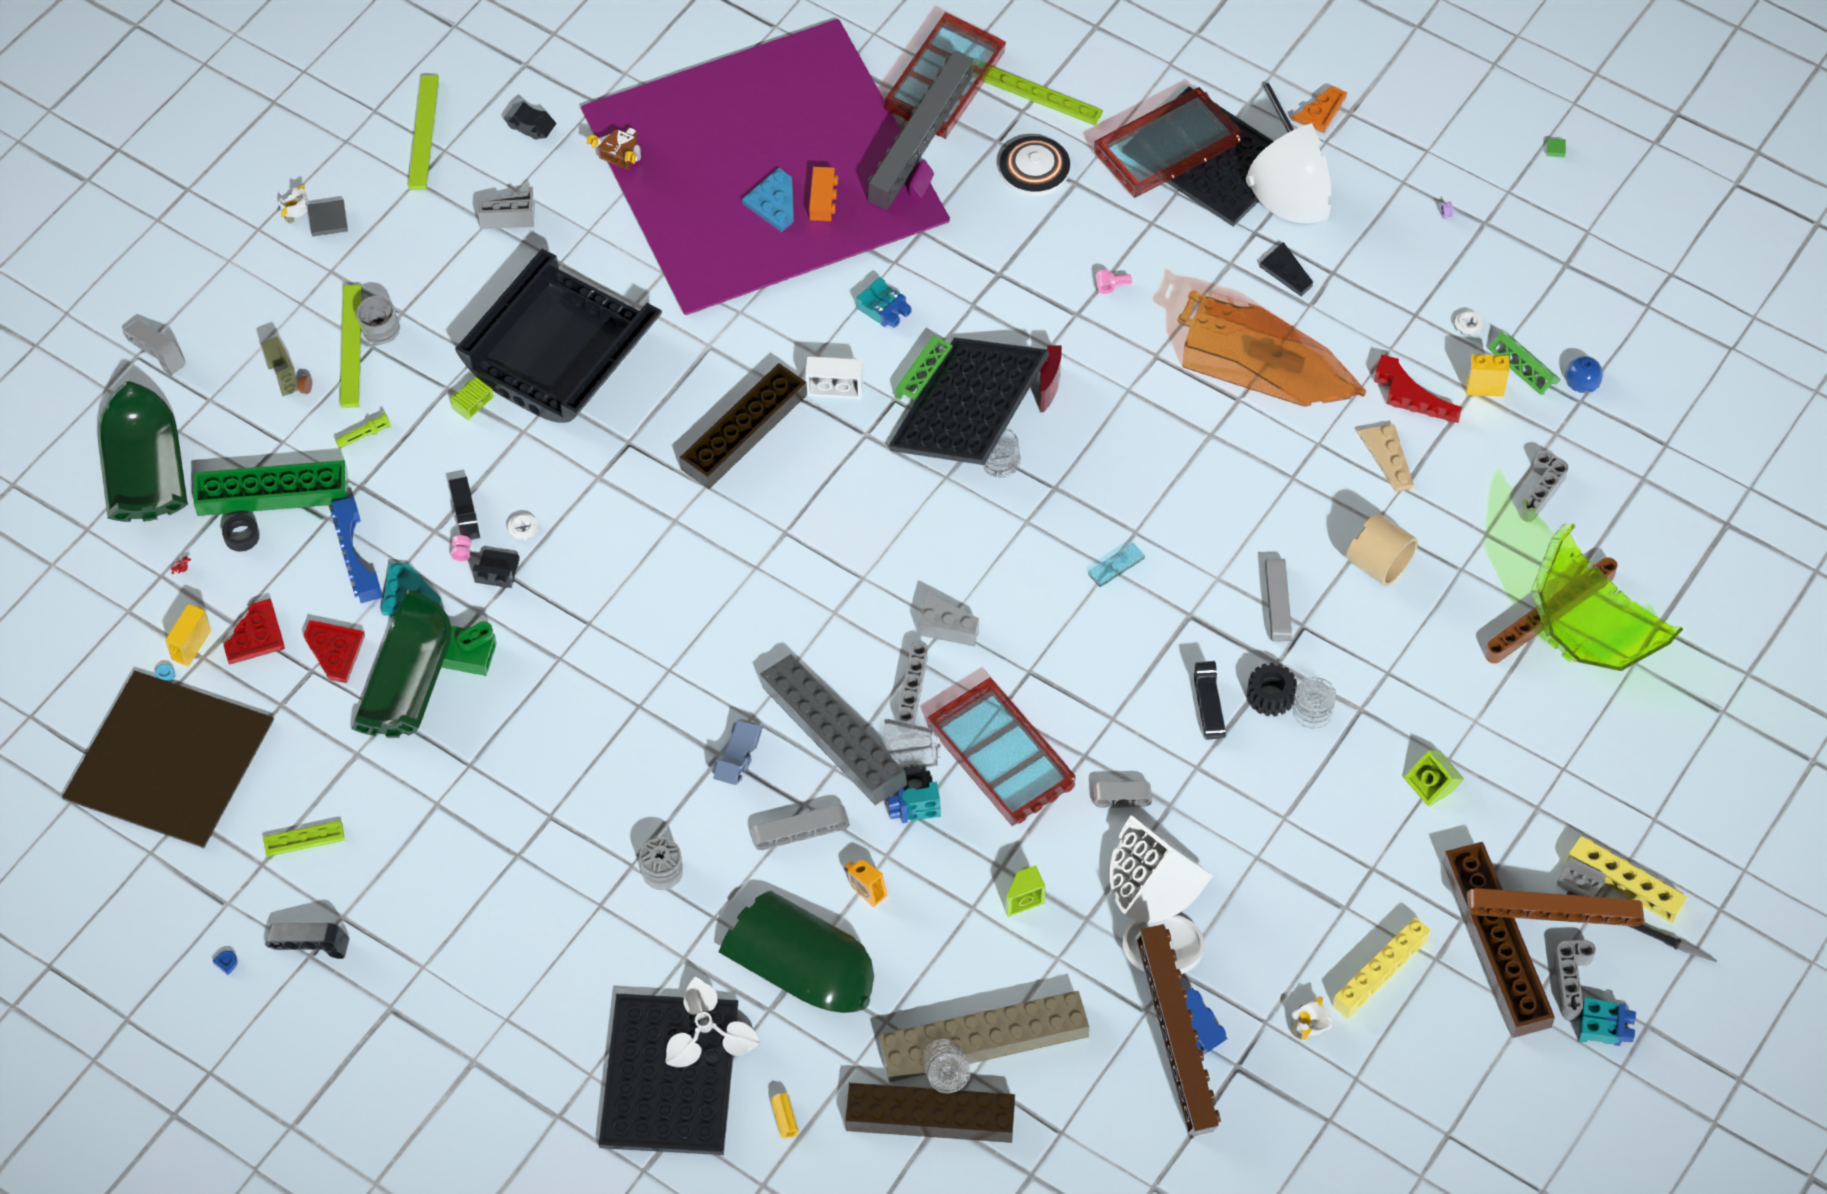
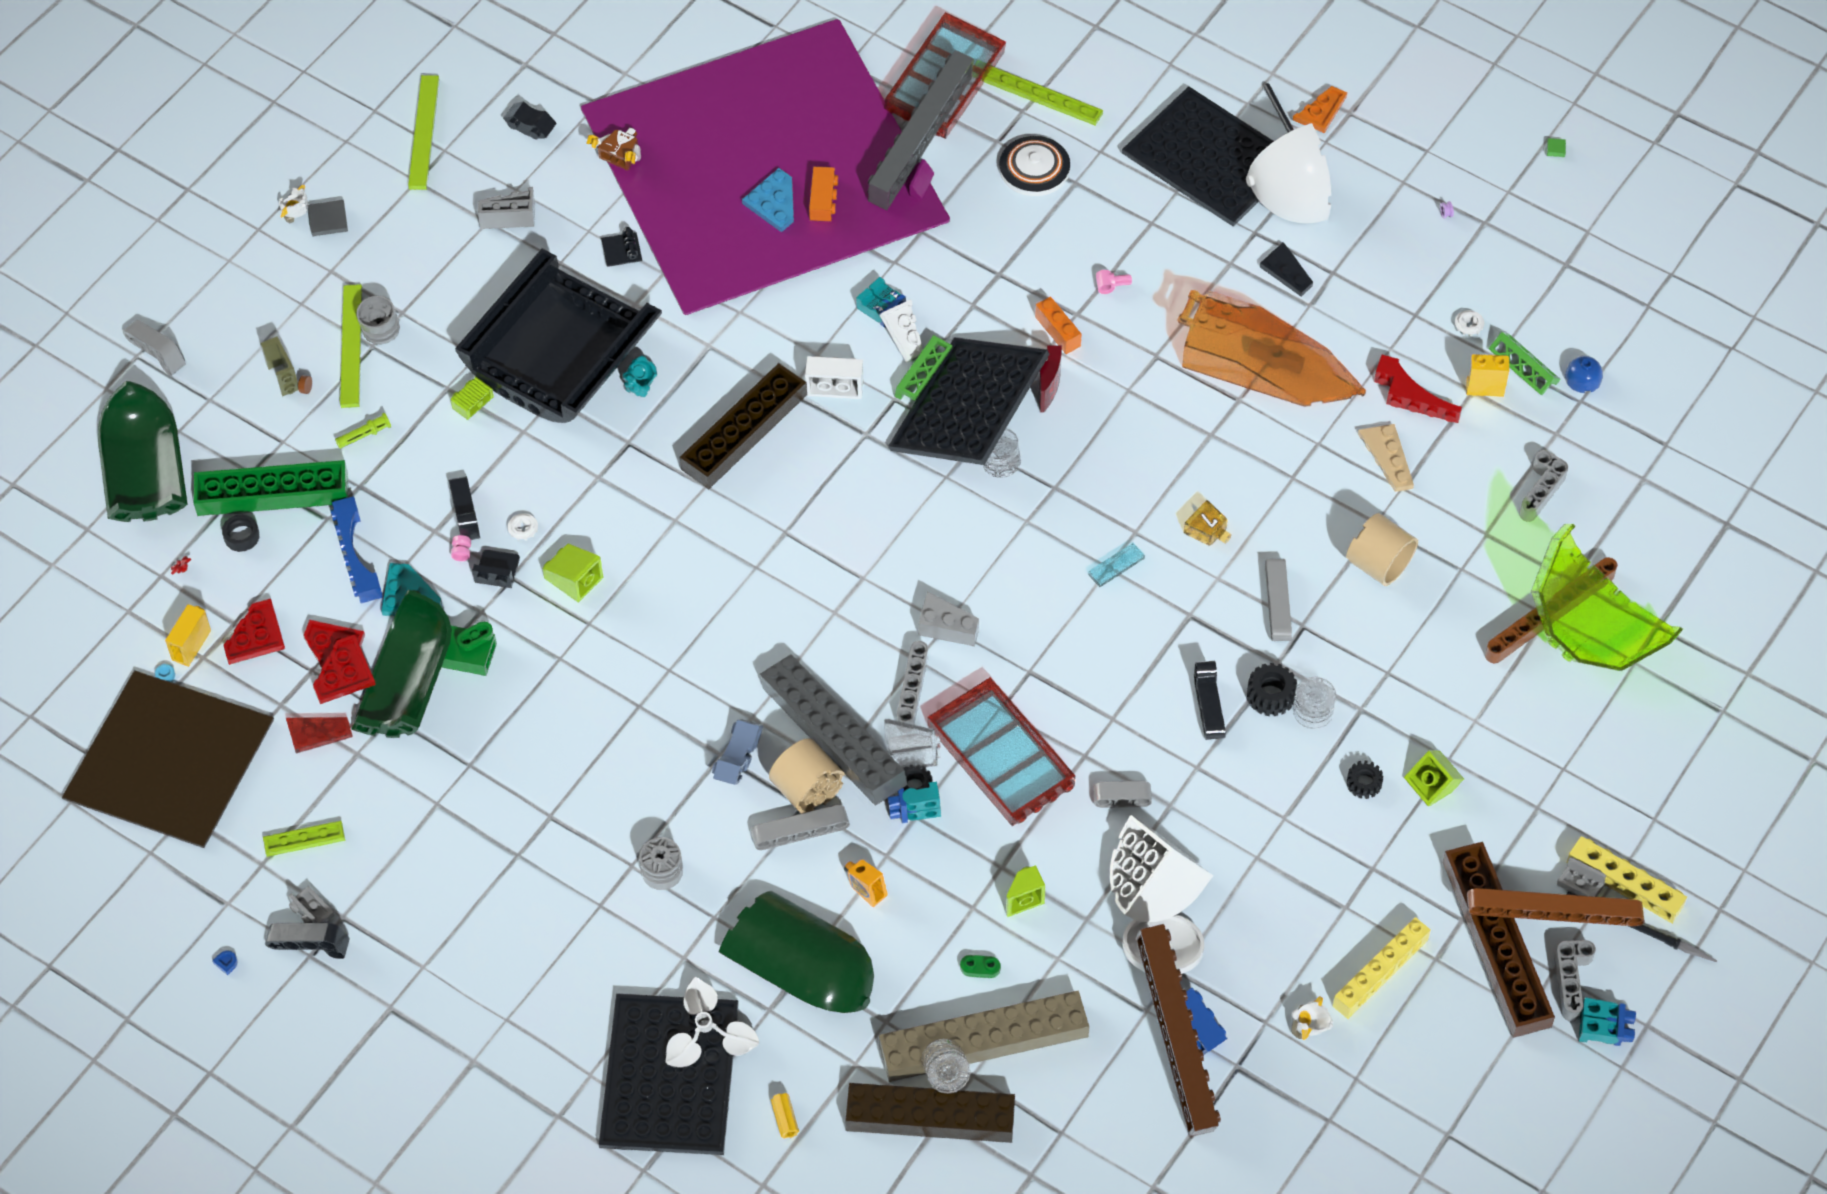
(310, 907): none -> light grey bracket
(317, 731): none -> clear red wing
(343, 671): none -> red plate
(574, 571): none -> lime slope
(622, 248): none -> black hinge
(639, 376): none -> teal hair
(806, 775): none -> tan brick
(903, 330): none -> white wing
(980, 966): none -> green plate
(1058, 325): none -> orange brick
(1167, 142): window -> none
(1207, 525): none -> clear yellow torso
(1363, 789): none -> black tyre

